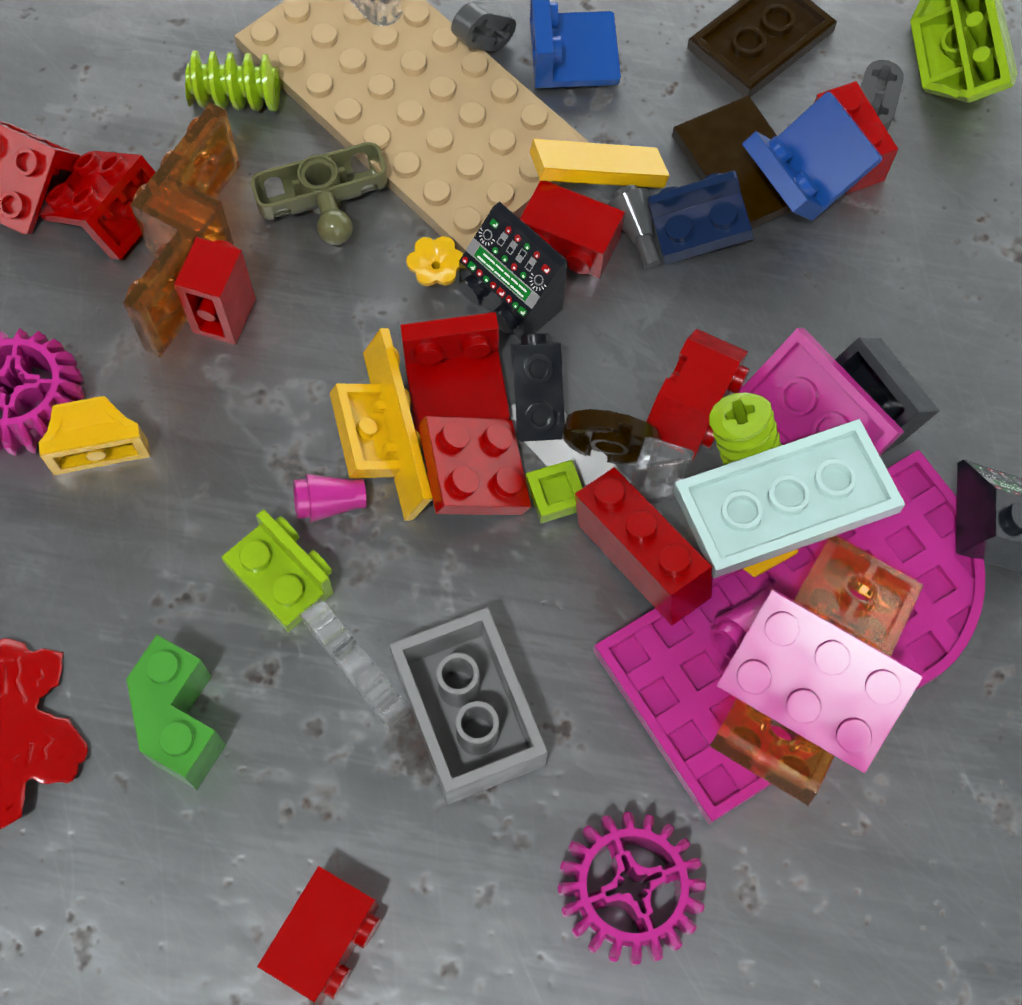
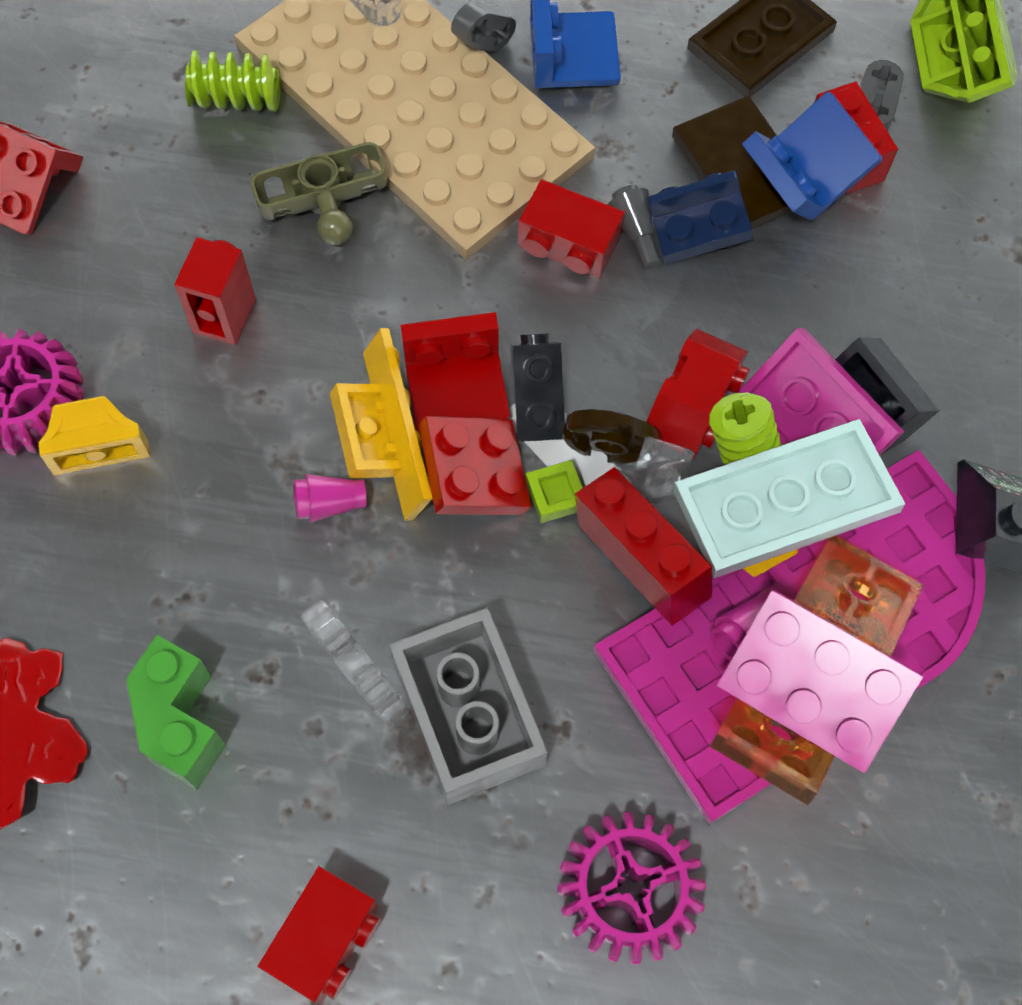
(101, 198): red bracket -> none
(173, 212): clear orange bracket -> none
(279, 570): lime bracket -> none
(434, 261): yellow plant -> none
(513, 273): black slope -> none
(598, 163): yellow tile -> none

